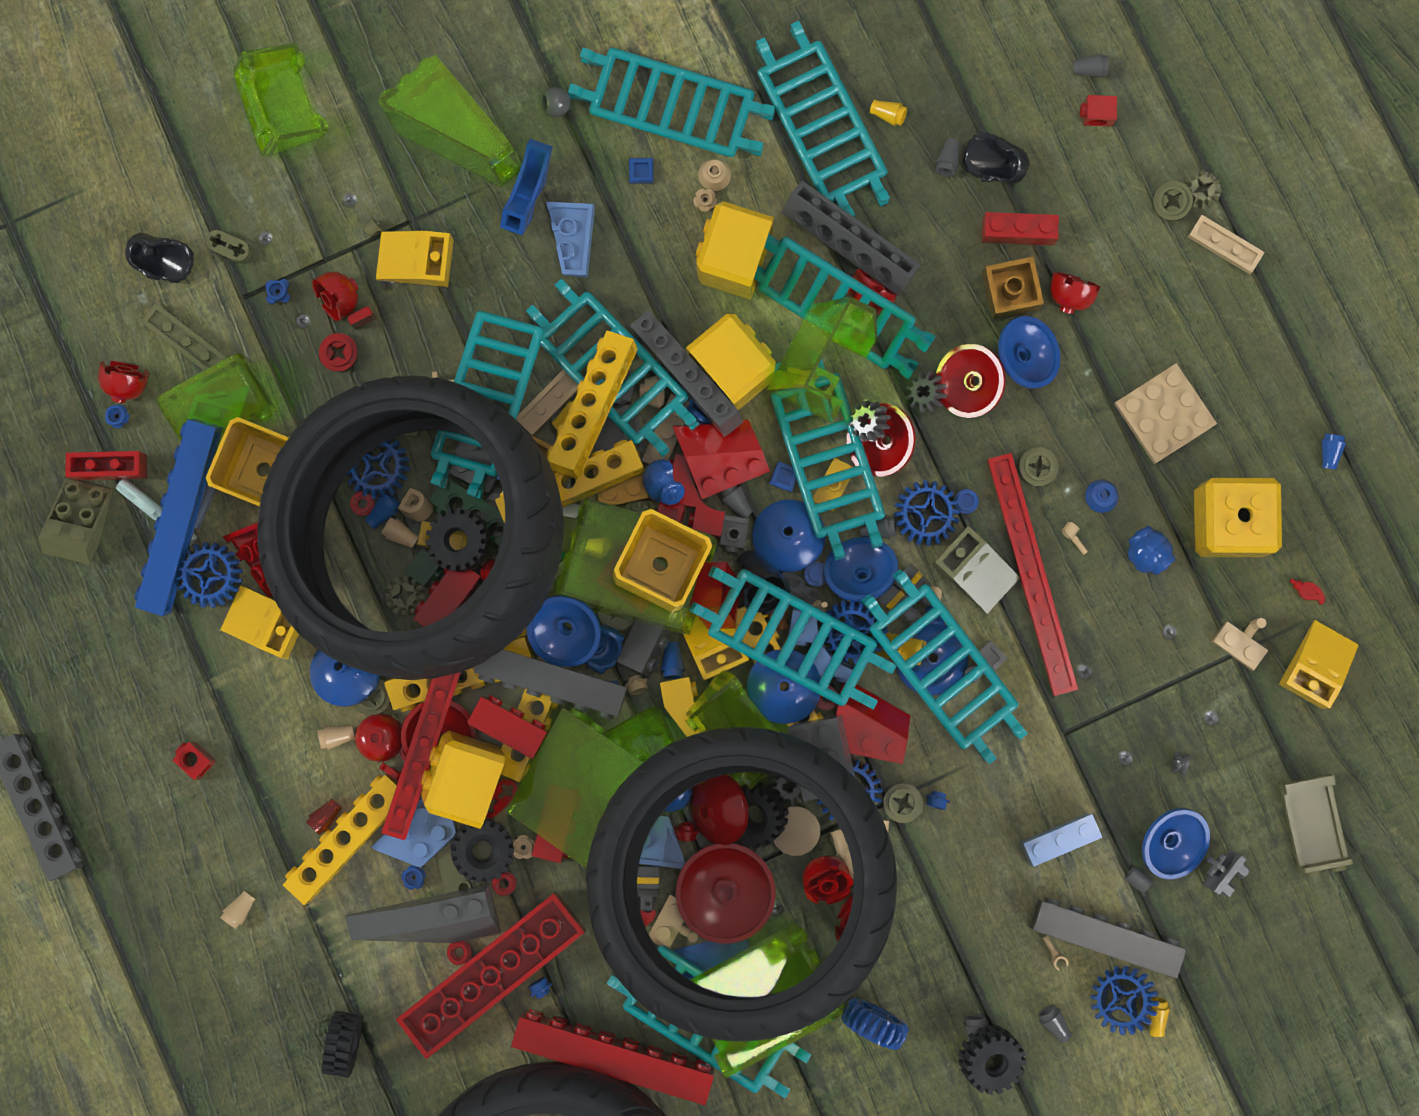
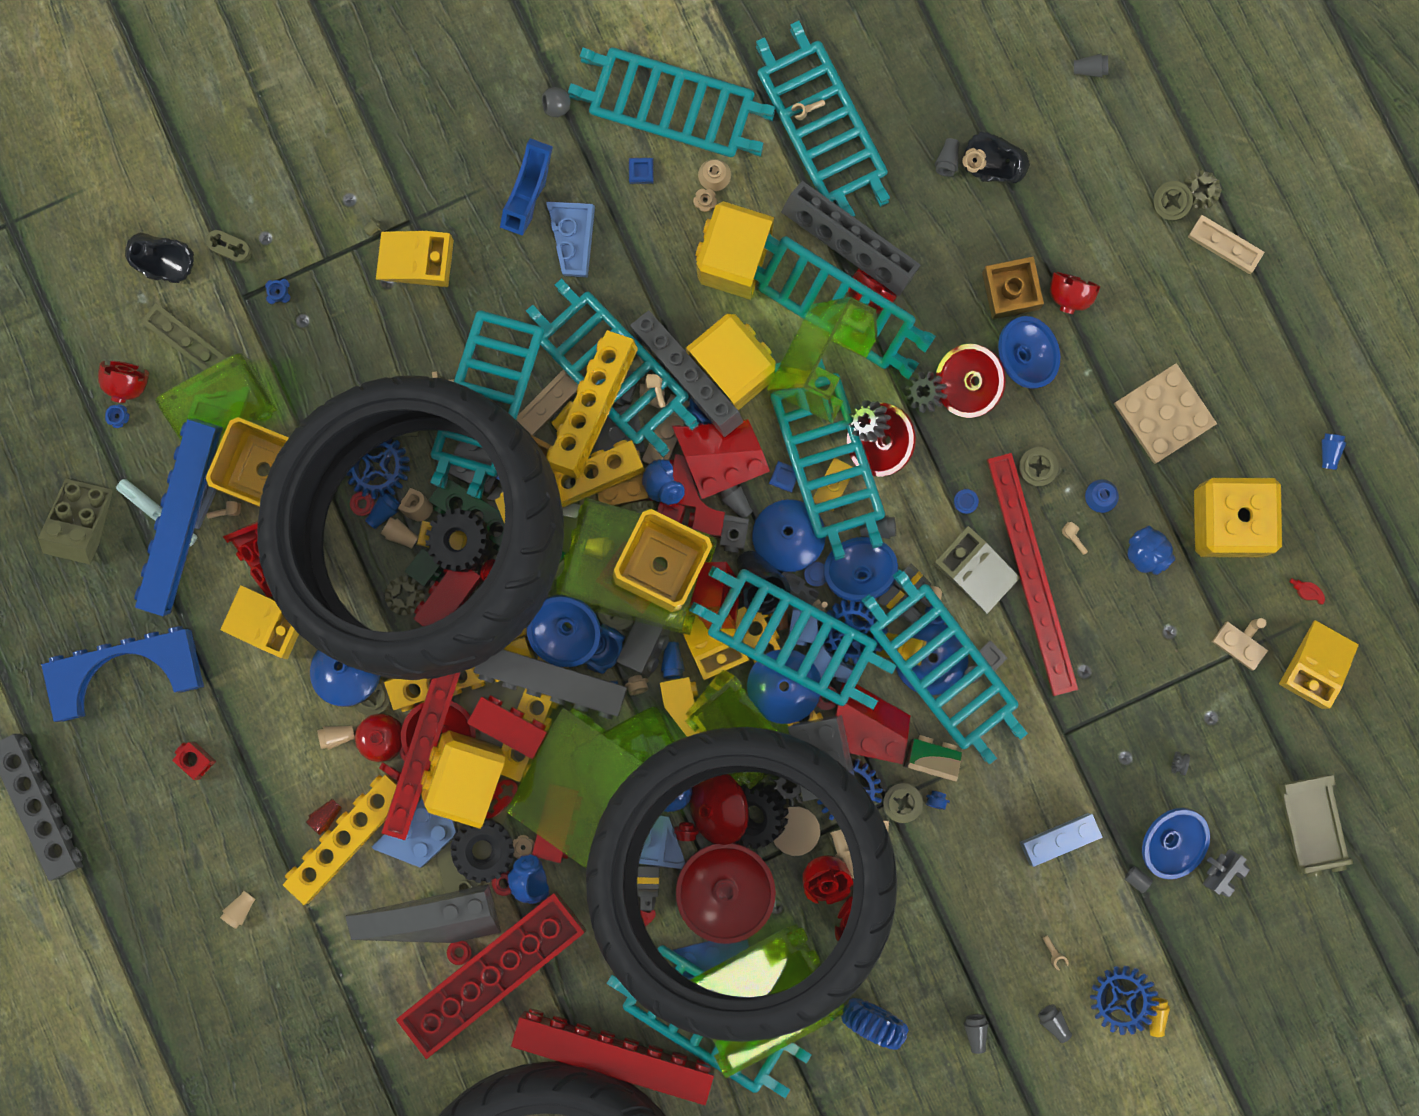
(69, 677): none -> blue arch
(106, 465): red brick -> none
(210, 563): blue gear -> none
(232, 509): none -> tan hand
(277, 98): clear neon green windscreen -> none
(337, 293): red cylinder -> none
(338, 341): red gear -> none
(342, 1044): black tyre -> none
(361, 317): red tile -> none
(407, 877): blue plate -> none
(446, 120): clear neon green windscreen -> none
(528, 880): none -> blue hair
(540, 987): blue plate -> none
(655, 381): none -> tan hand
(669, 924): tan plate -> none
(807, 108): none -> tan hand
(891, 112): yellow cone -> none
(916, 510): blue gear -> none
(934, 759): none -> tan slope
(979, 155): none -> tan plate
(981, 1048): black tyre -> none
(1020, 228): red brick -> none
(1099, 110): red brick -> none
(1108, 938): dark grey brick -> none

